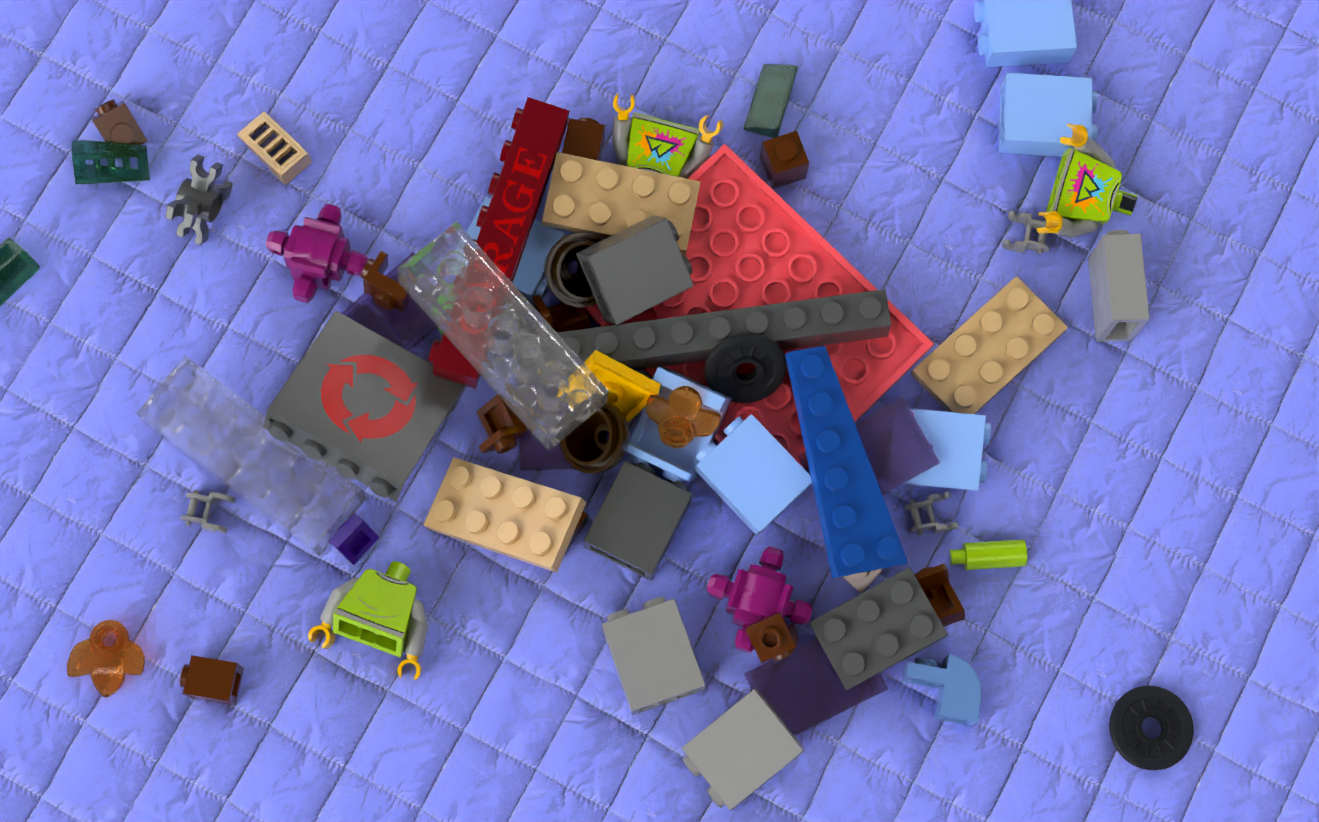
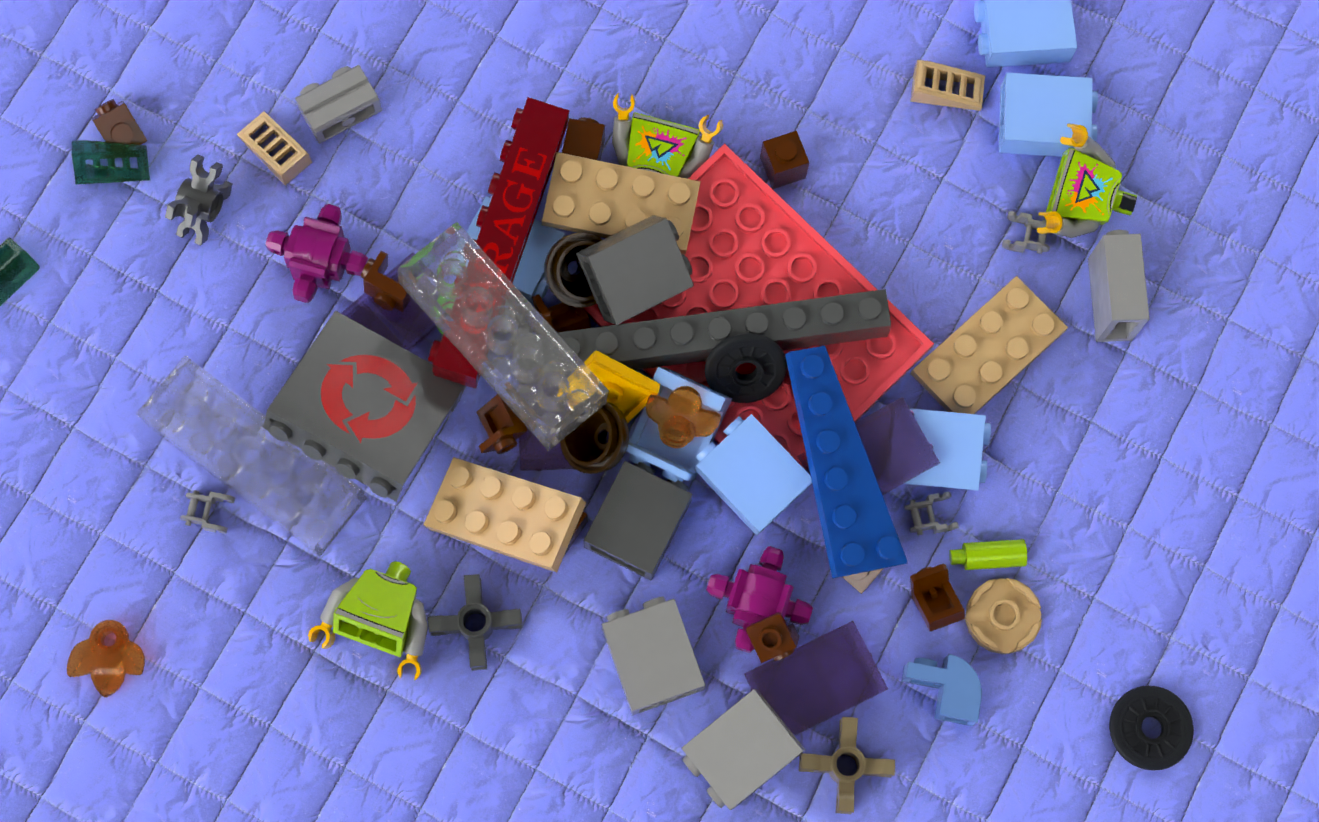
(211, 680): reddish brown brick -> none
(338, 103): none -> light grey brick
(353, 539): dark purple plate -> none
(456, 623): none -> dark grey pin
(771, 99): clear green slope -> none
(828, 764): none -> dark tan pin
(878, 629): dark grey plate -> none
(934, 96): none -> tan slope
(1003, 615): none -> tan tile

